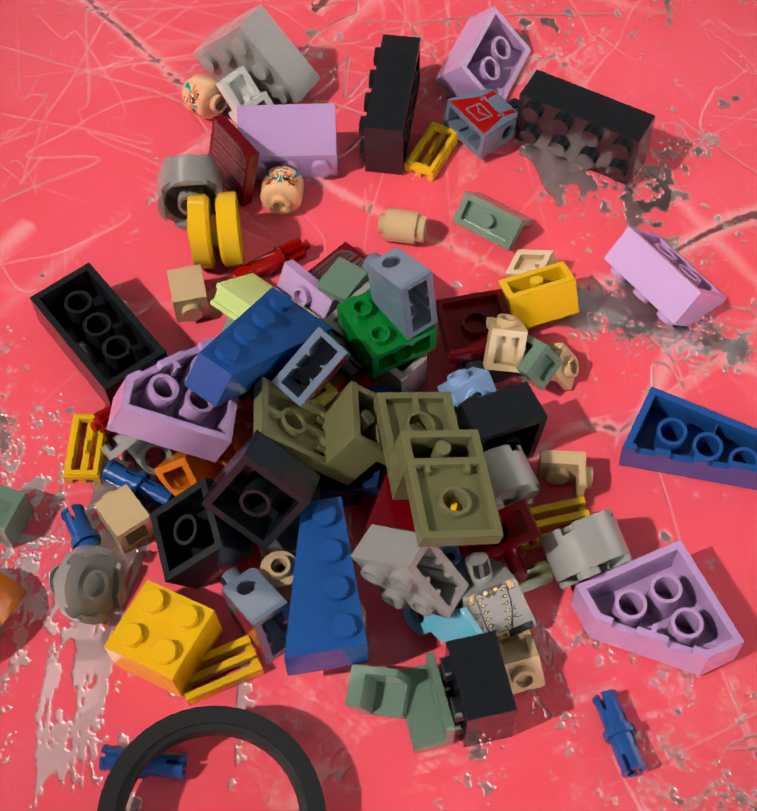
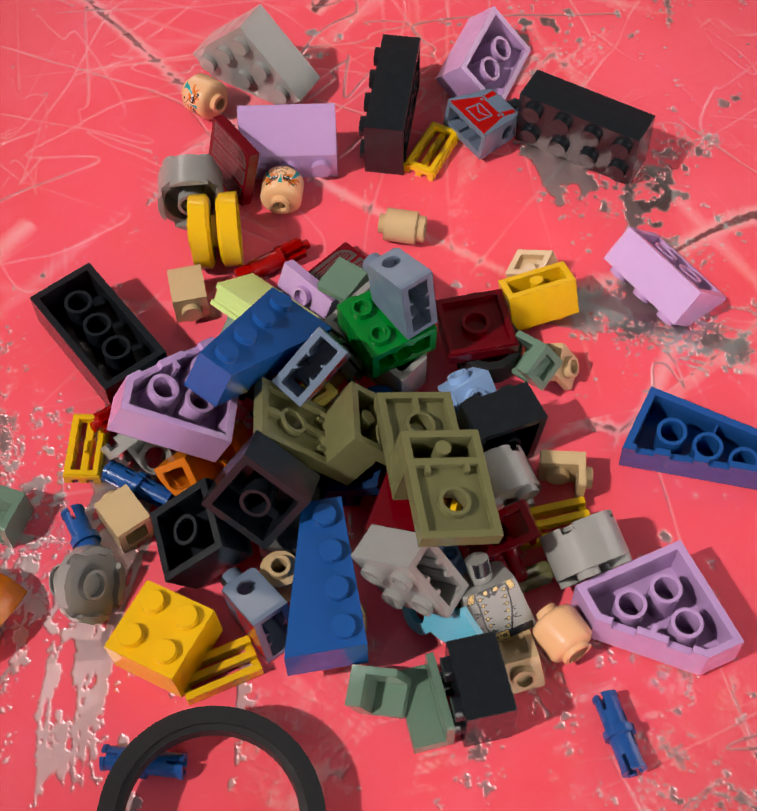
(241, 90): white brick -> none
(491, 219): sand green panel -> none
(504, 343): tan bracket -> none
(562, 633): none -> light nougat head

